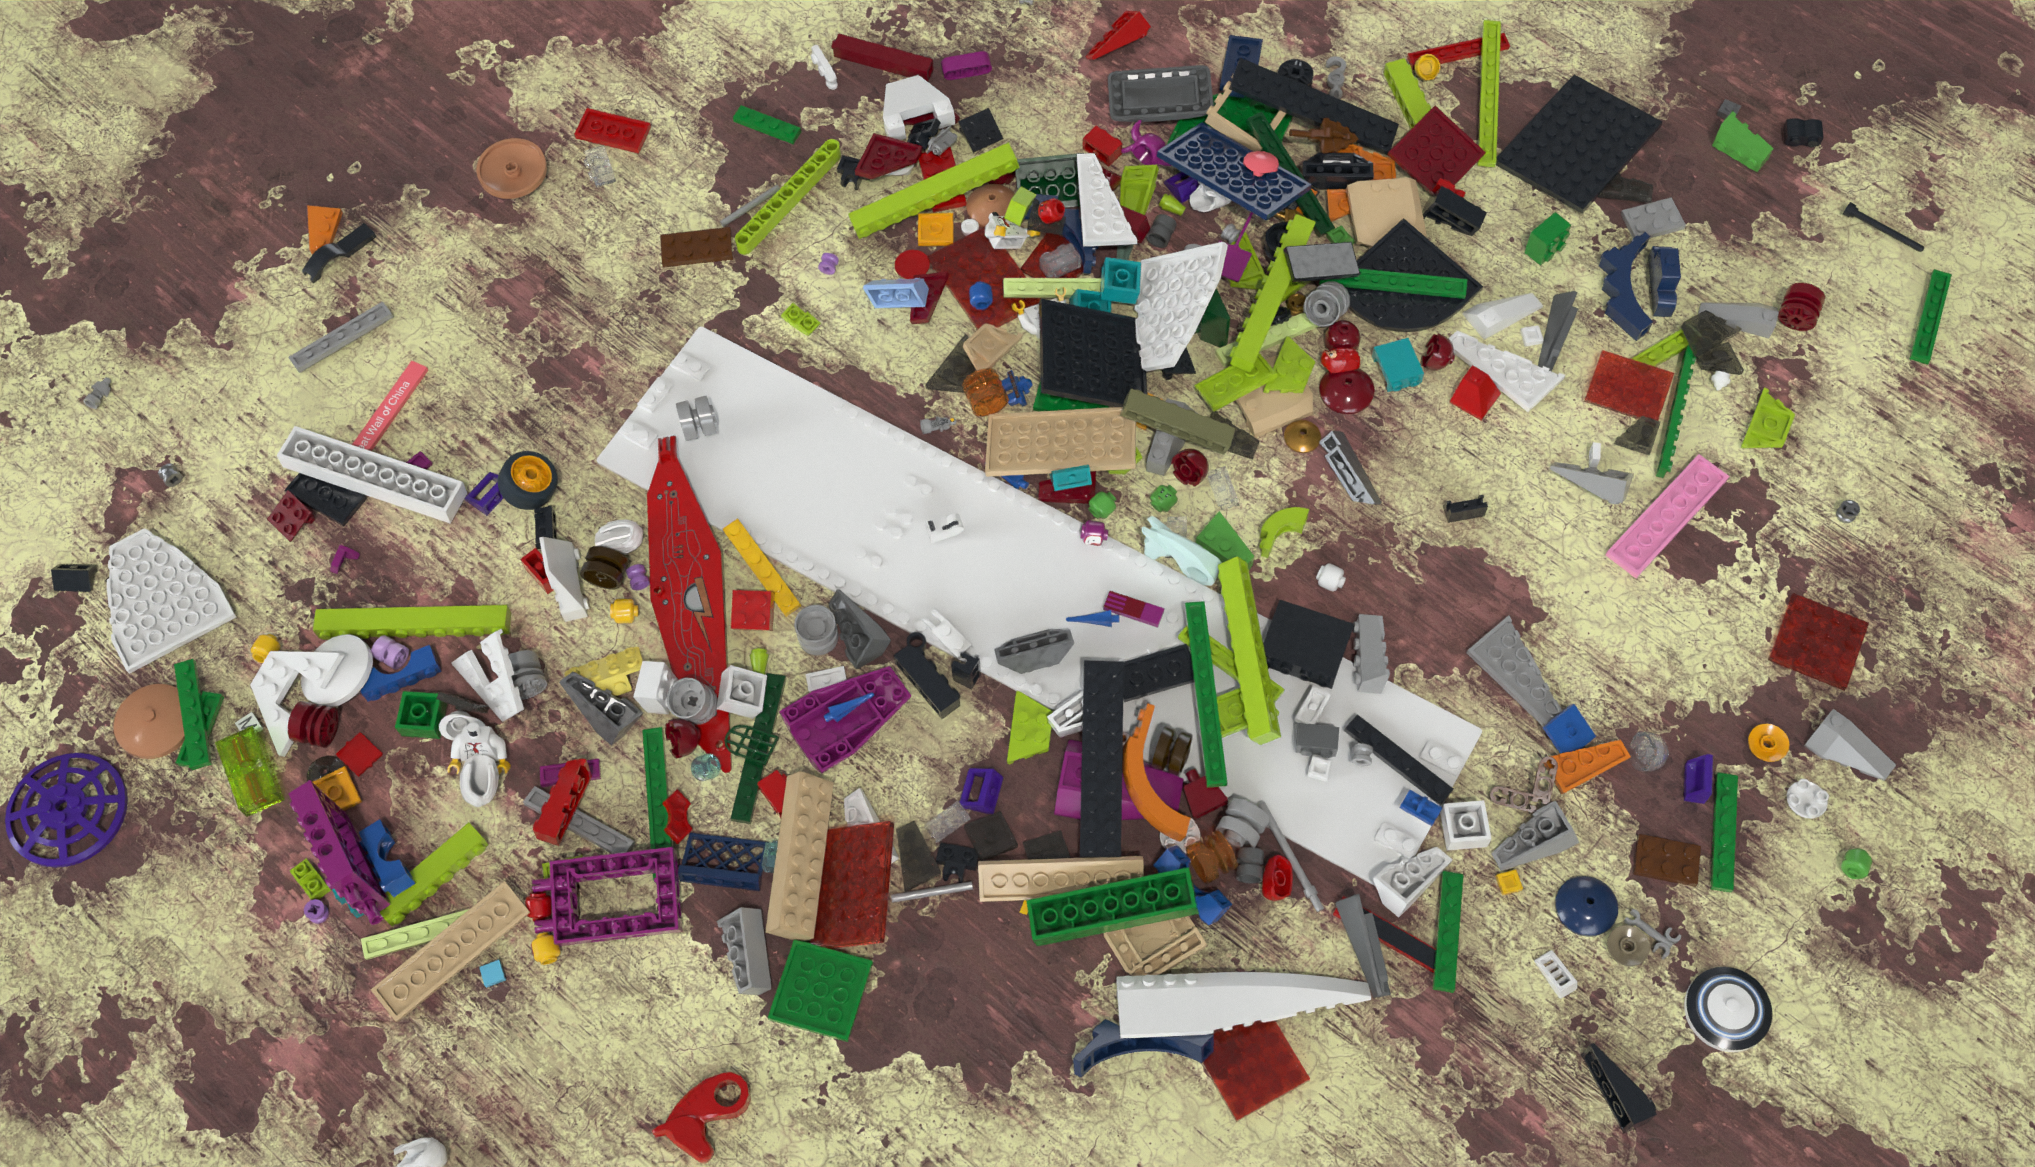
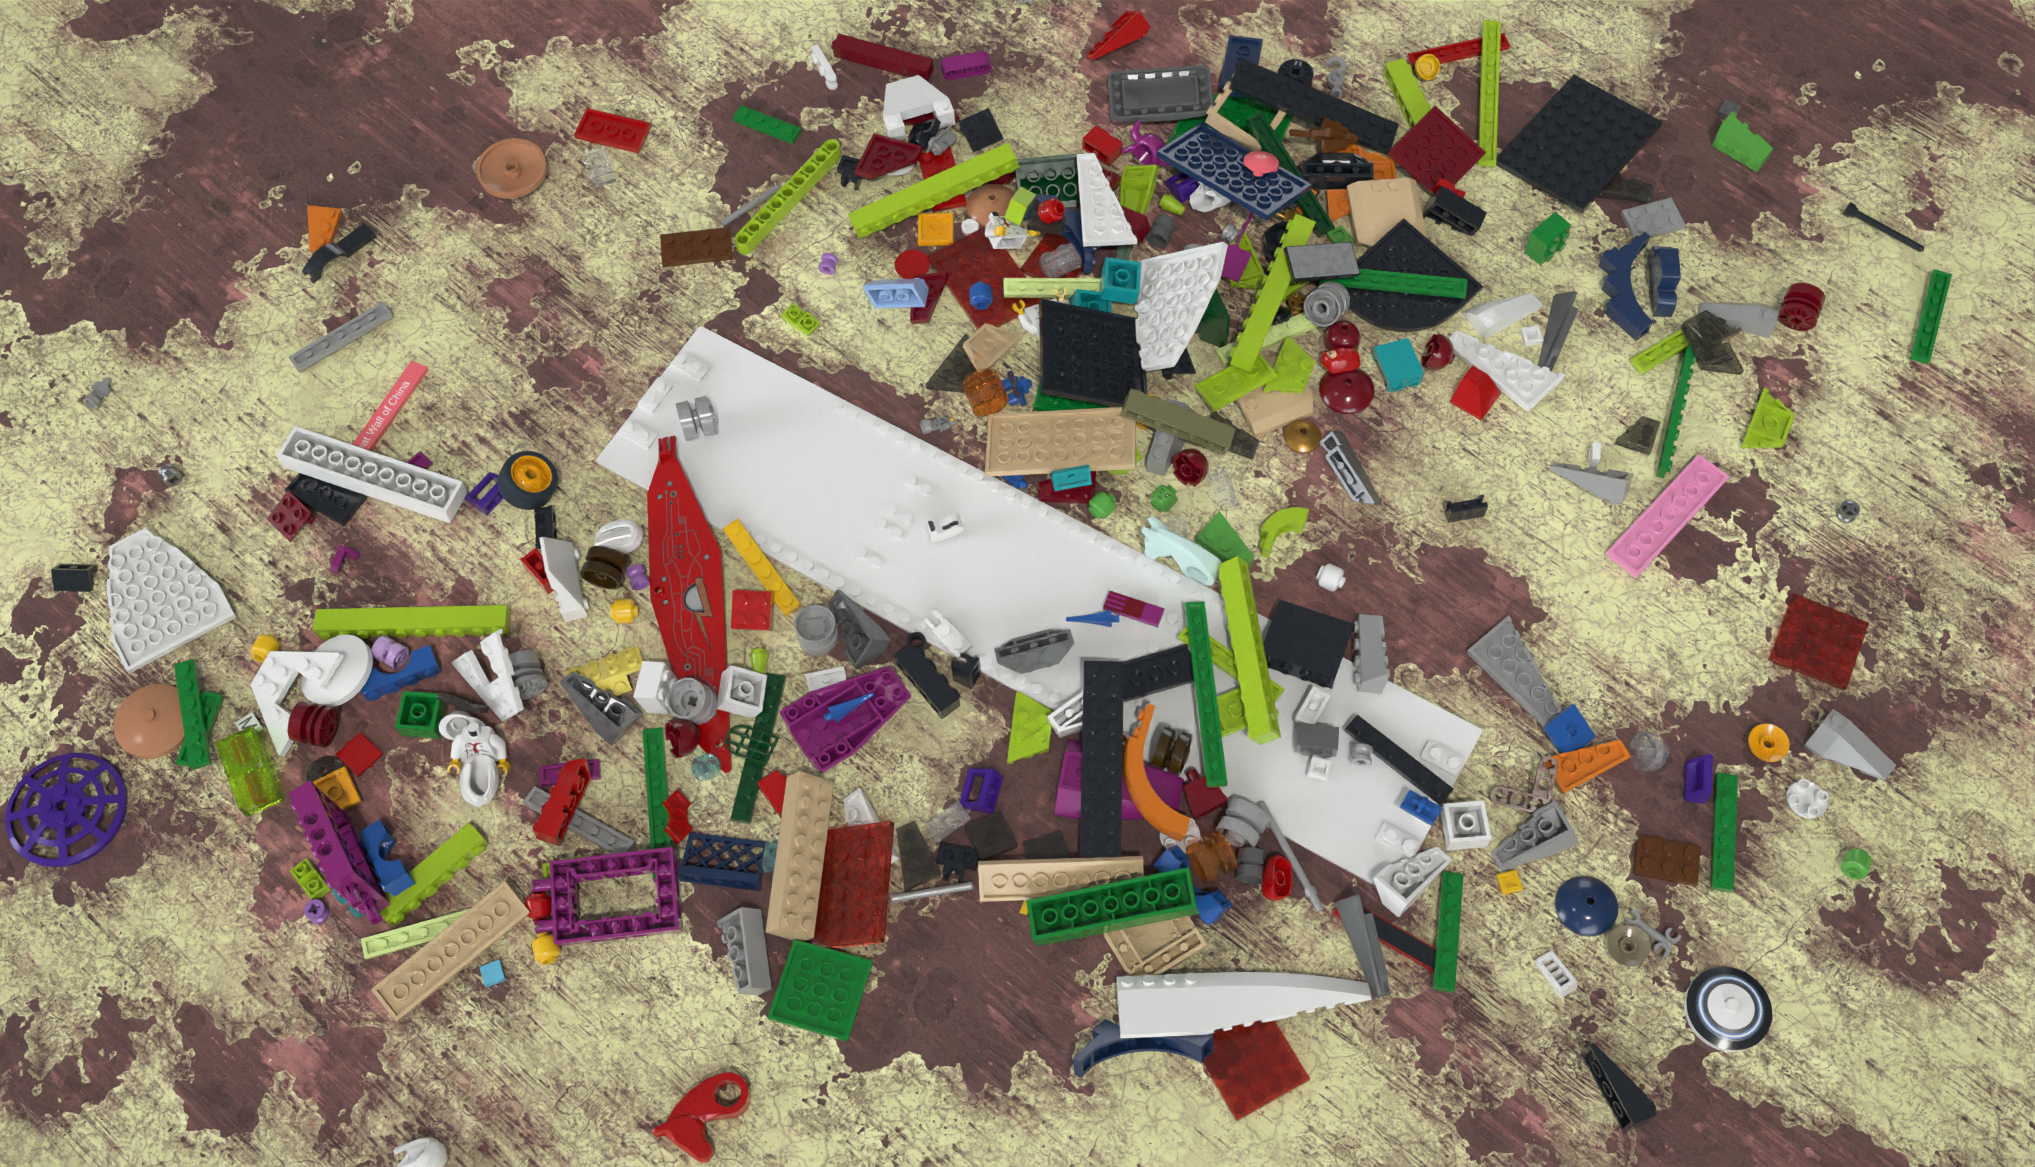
(1094, 533): magenta head -> none
(1628, 386): clear red plate -> none
(1720, 379): white plate -> none
(1803, 132): black brick -> none

